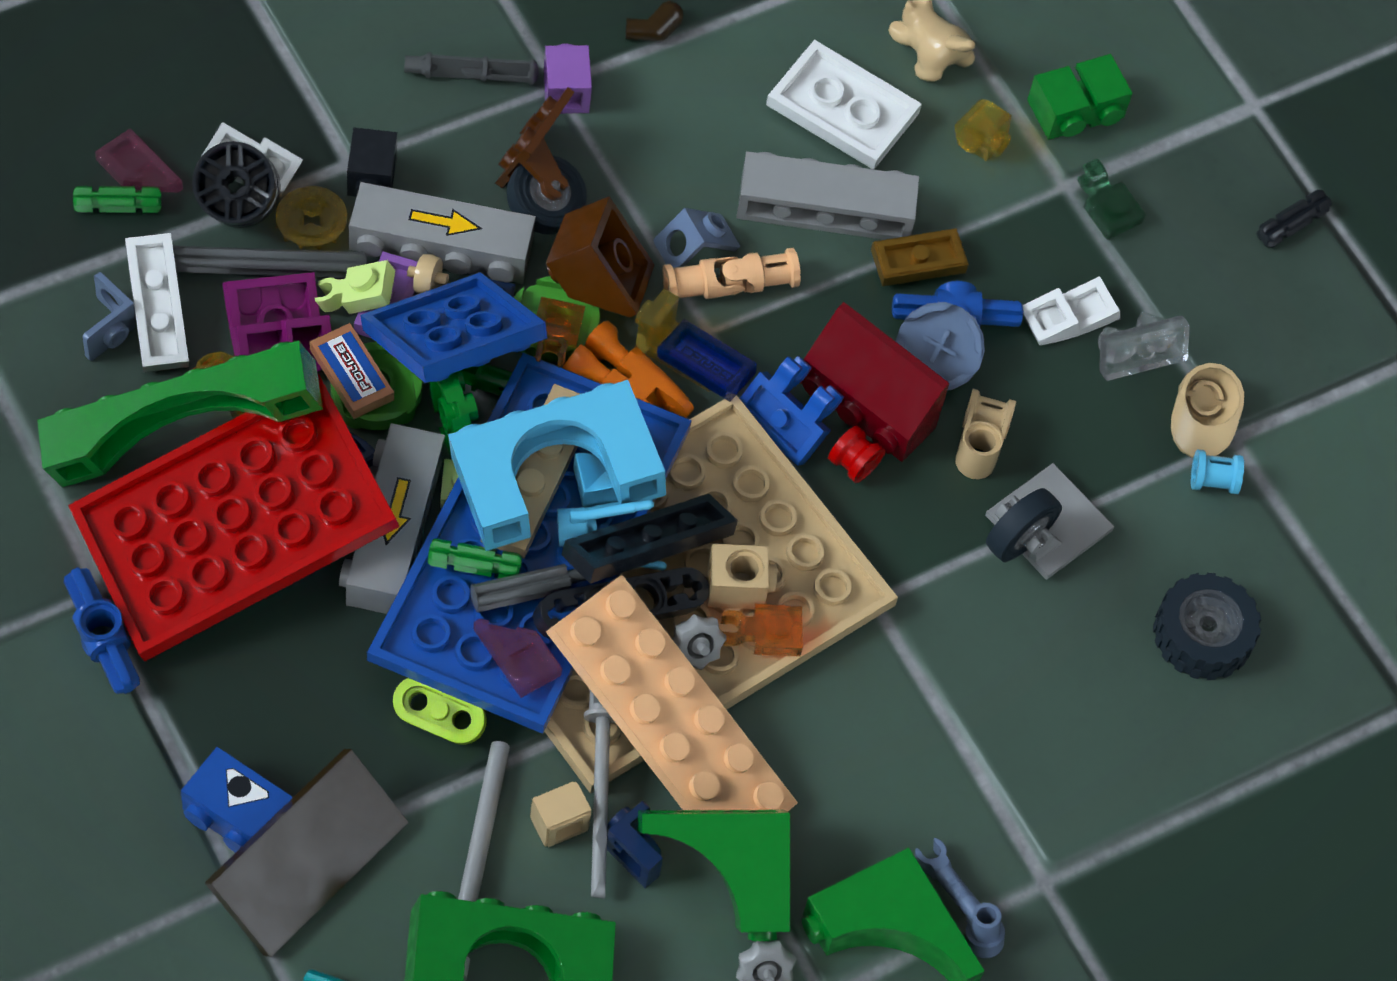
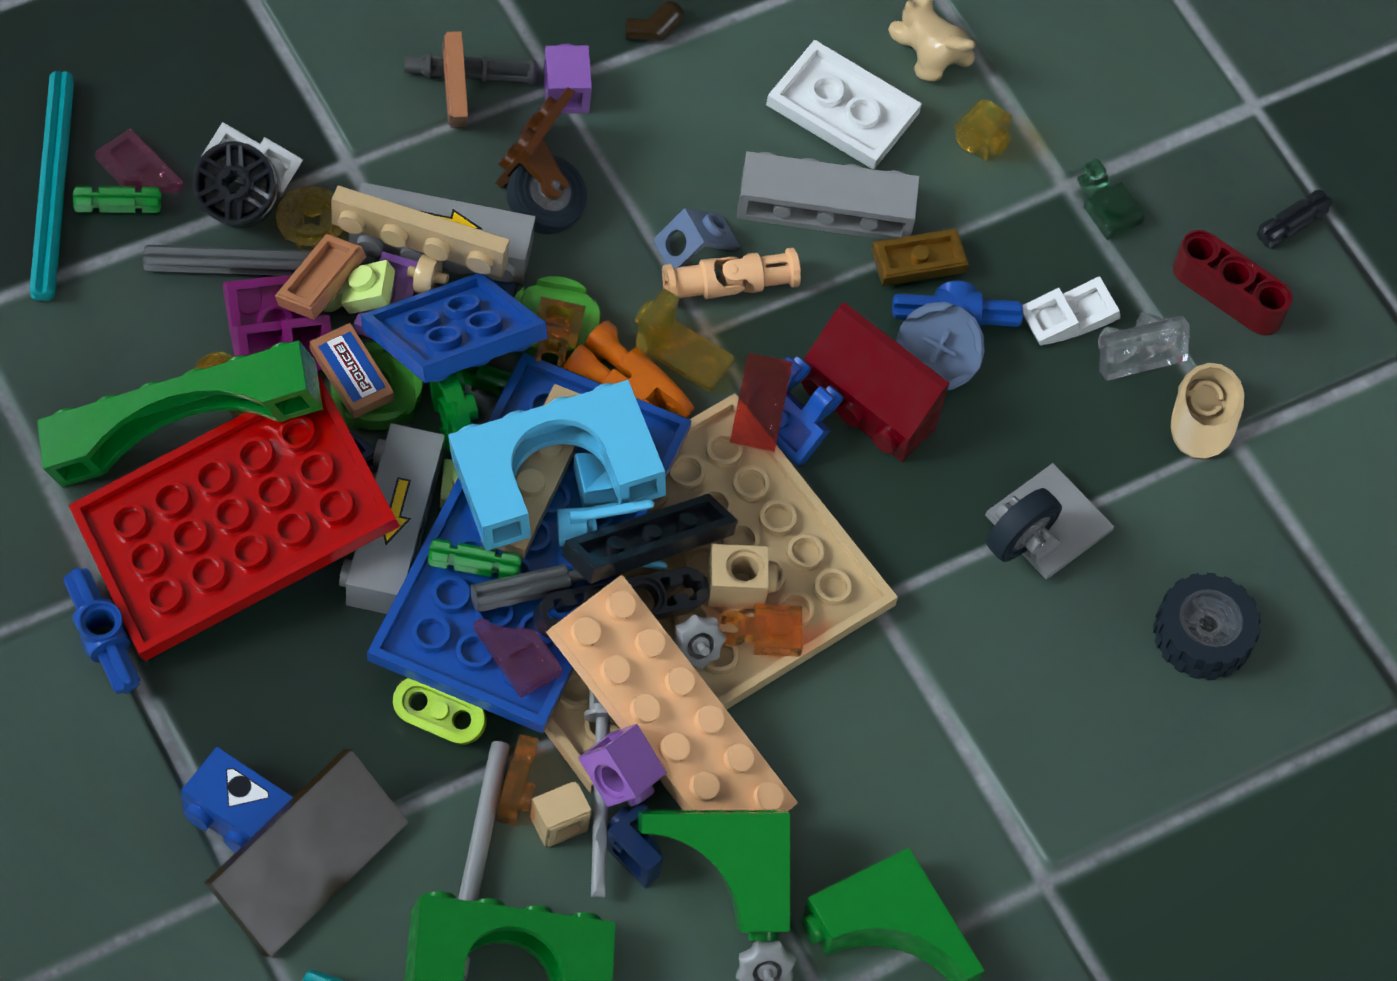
(51, 186): none -> teal axle
(114, 327): sand blue bracket -> none
(157, 302): white plate -> none
(320, 276): none -> nougat tile
(371, 159): black brick -> none
(419, 231): none -> tan plate
(455, 79): none -> nougat tile
(517, 790): none -> clear orange plate
(600, 259): reddish brown slope -> none
(623, 766): none -> medium lavender brick
(706, 360): clear blue tile -> none
(761, 402): none -> clear red tile
(856, 454): red wheel -> none
(984, 429): tan piece -> none
(984, 928): sand blue brick -> none
(1068, 105): green piece -> none
(1217, 472): medium azure bush -> none
(1252, 288): none -> dark red beam

